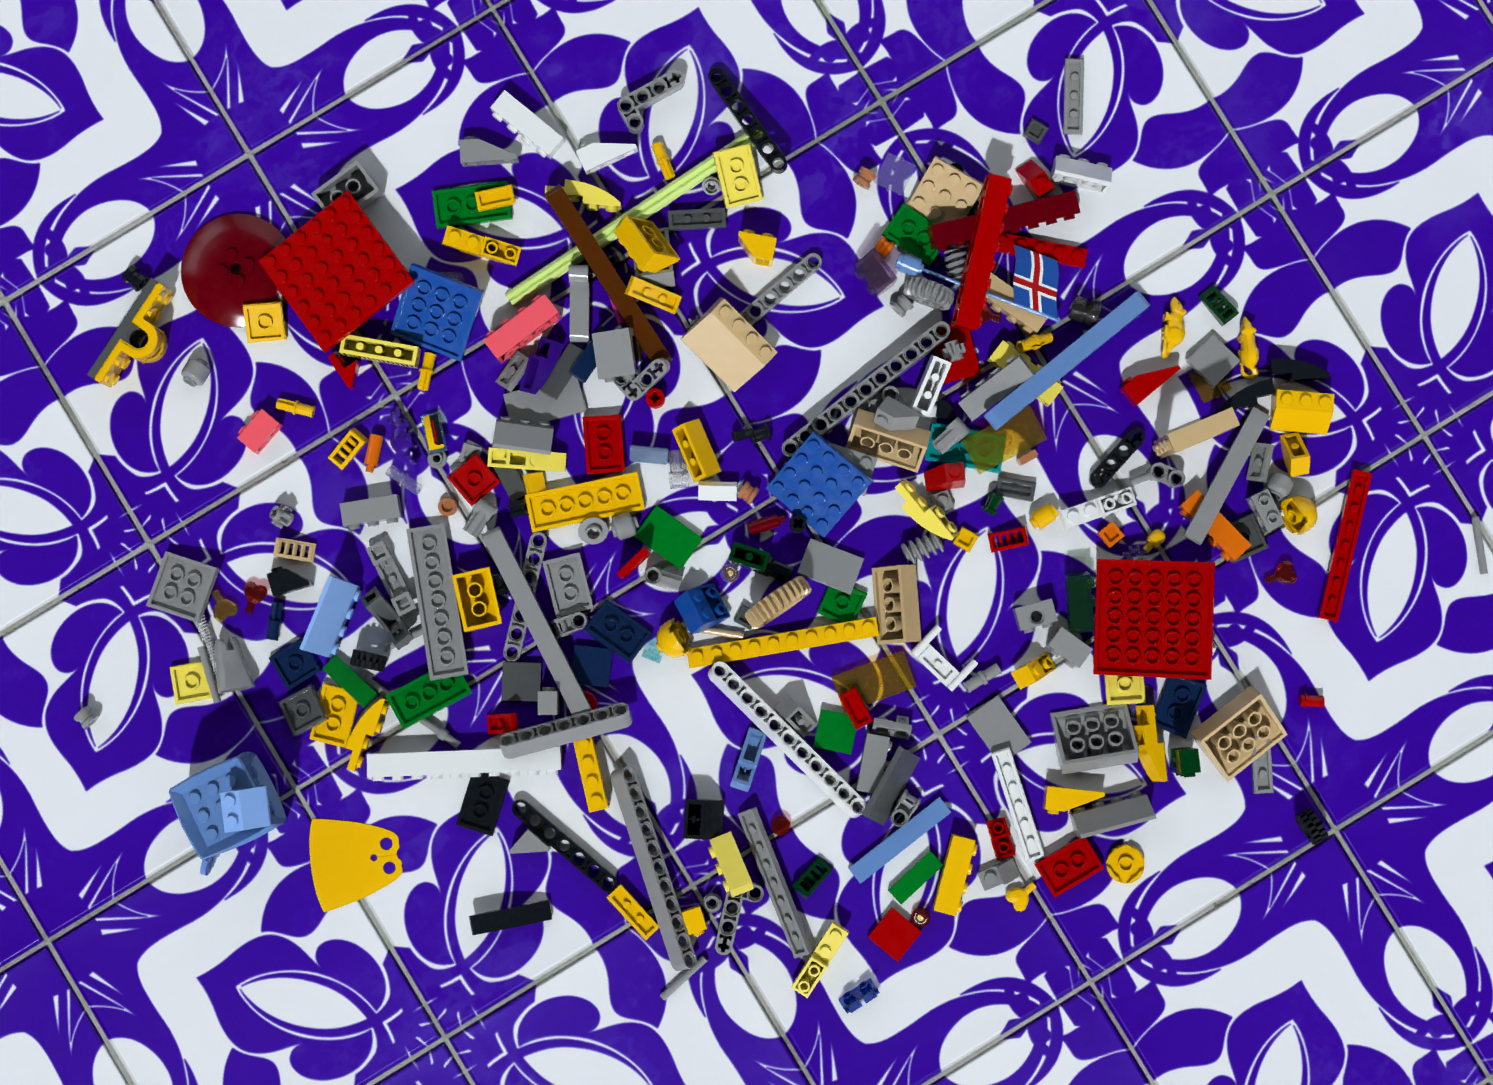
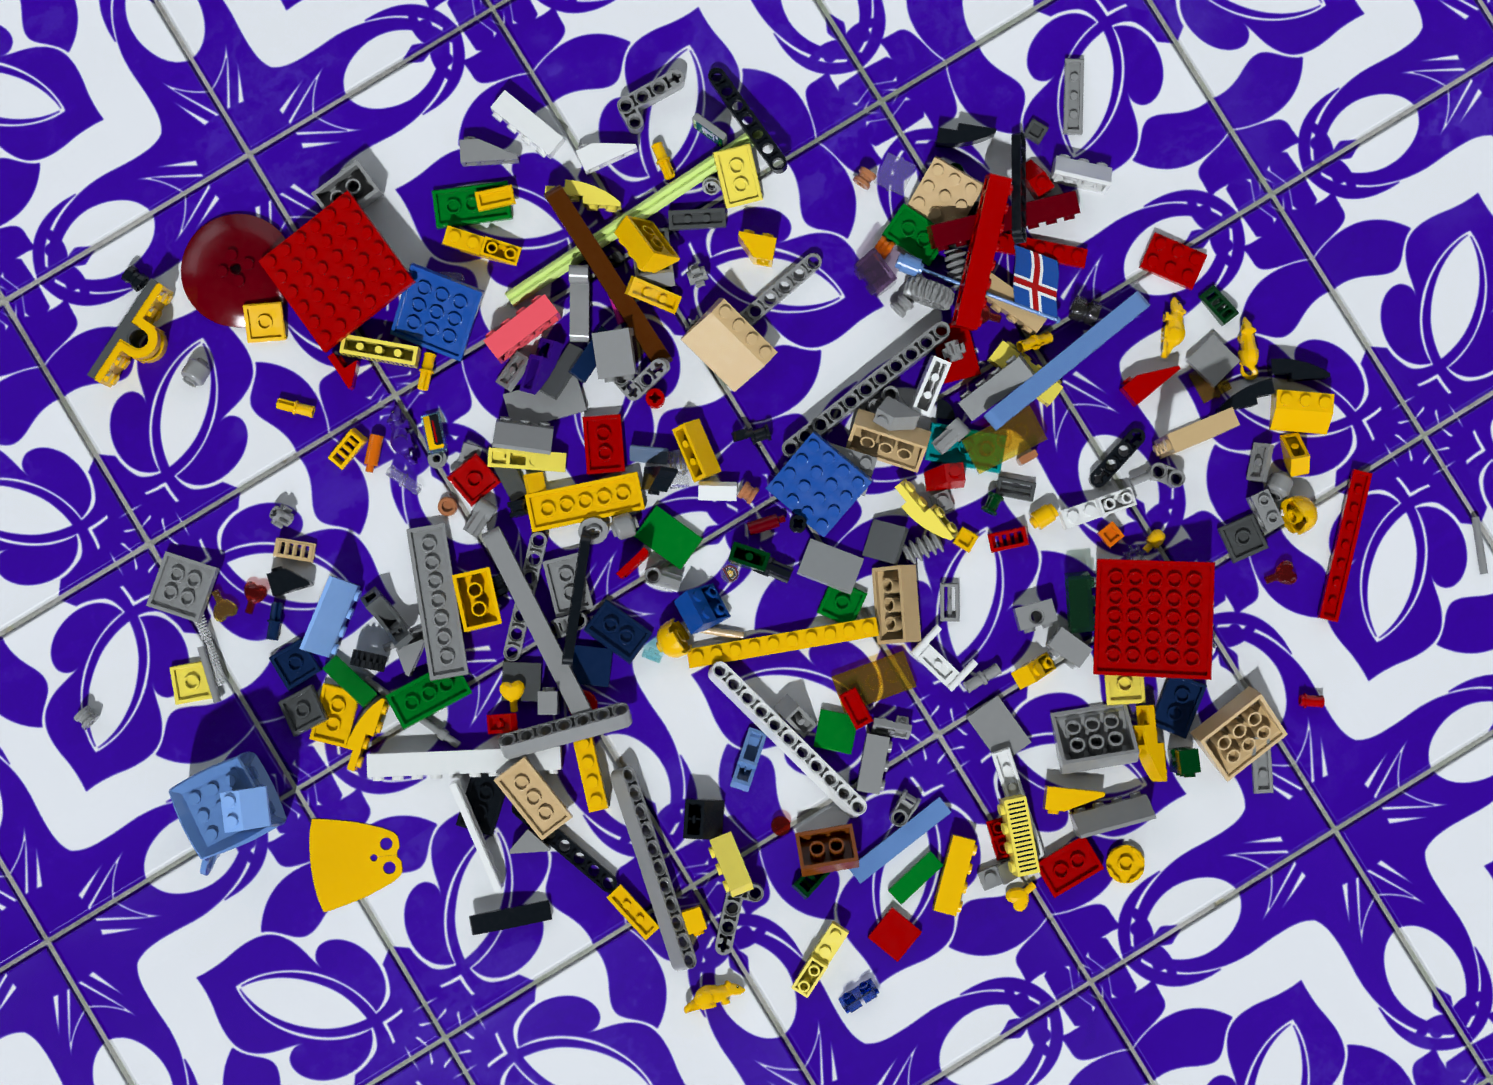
(231, 667): light grey piece -> none
(259, 431): coral brick -> none
(371, 511): light grey brick -> none
(392, 578): light grey slope -> none
(410, 655): none -> light grey slope
(476, 835): none -> white tile
(512, 693): none -> yellow rock
(533, 798): none -> tan plate
(576, 600): none -> black beam
(658, 479): none -> black slope
(681, 979): light grey bar -> none
(697, 275): none -> light grey gear
(709, 130): none -> tile
(709, 995): none -> yellow animal
(716, 907): light grey plate -> none
(741, 619): dark grey tile -> none
(775, 882): light grey plate -> none
(778, 602): tan gear -> none
(827, 850): none -> dark orange brick
(885, 542): none -> dark grey tile
(891, 786): dark grey tile -> none
(920, 917): tile -> none
(949, 602): none -> light grey tile
(963, 136): none -> black slope
(1018, 153): none -> black beam
(1019, 835): none -> light yellow brick
(1173, 261): none -> red plate
(1221, 533): orange brick -> none
(1226, 475): light grey tile -> none
(1311, 826): black tyre -> none

